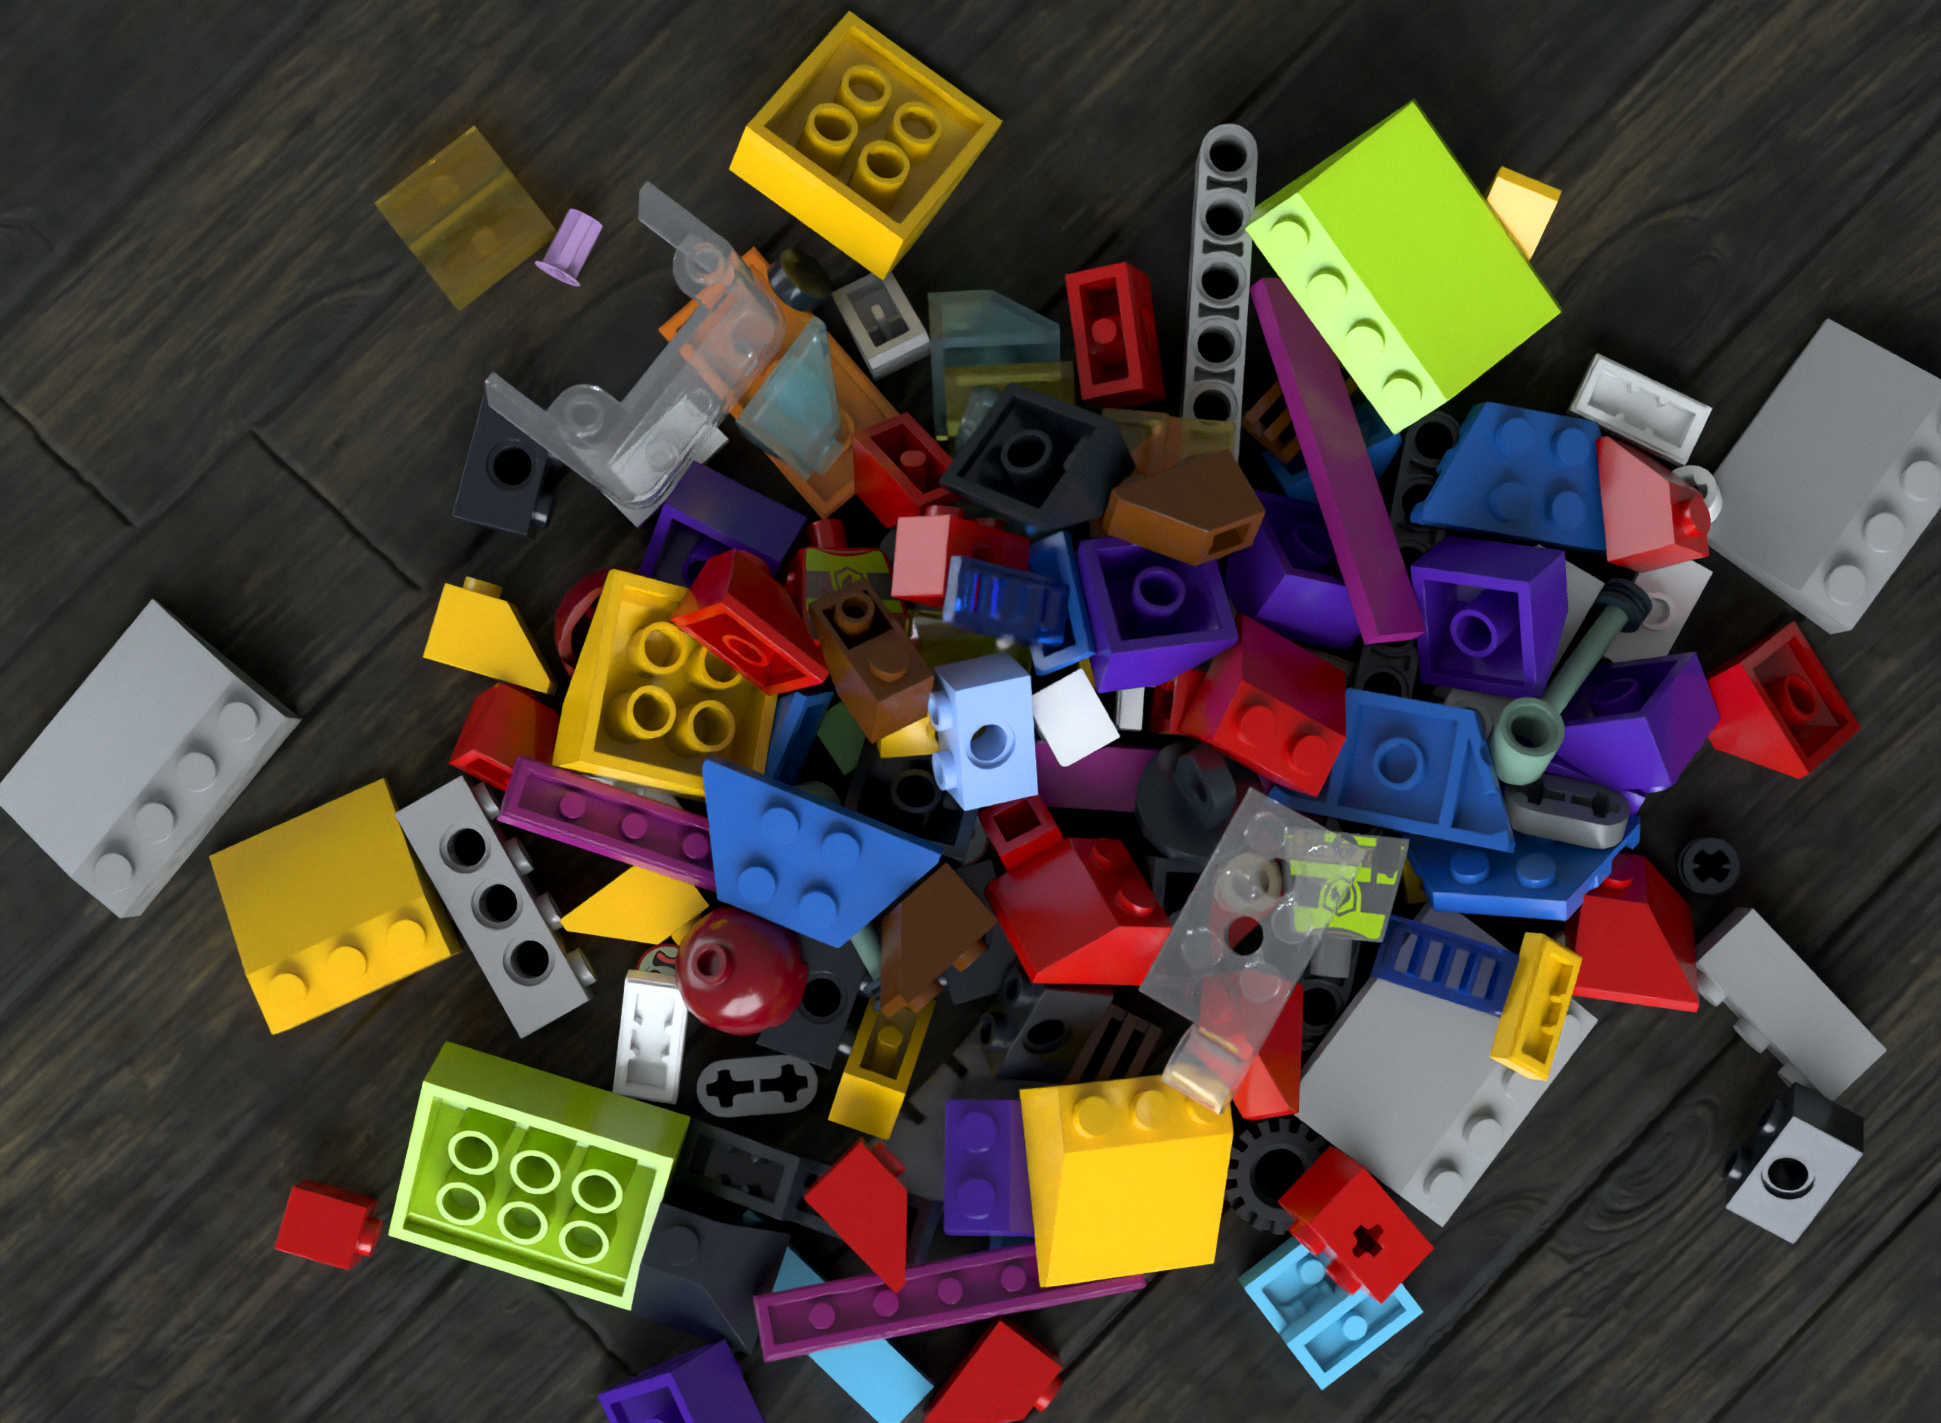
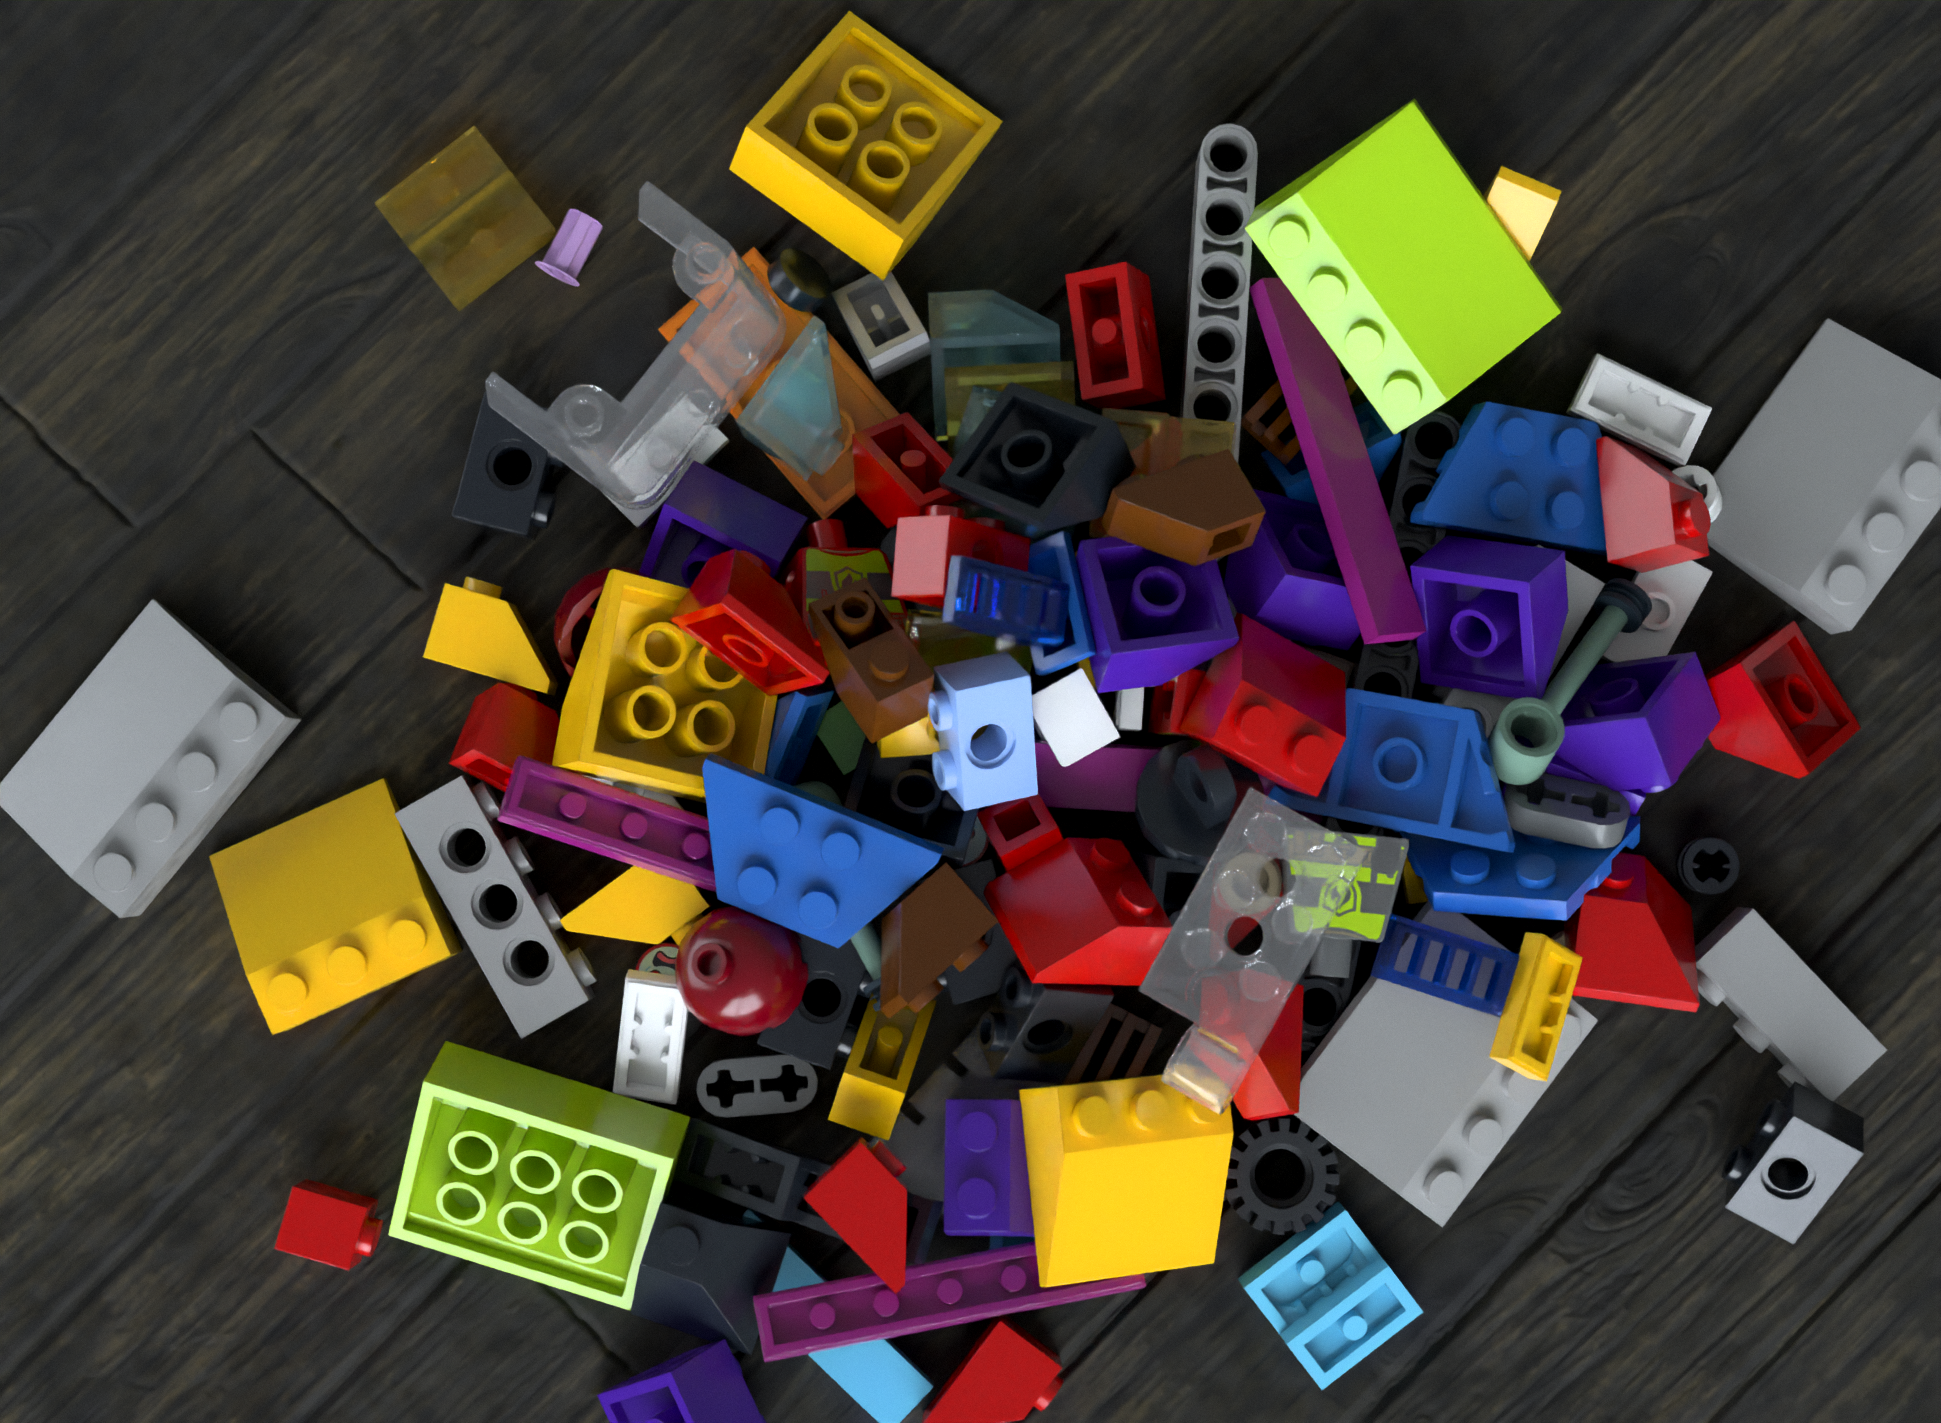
(1355, 1225): red brick -> none

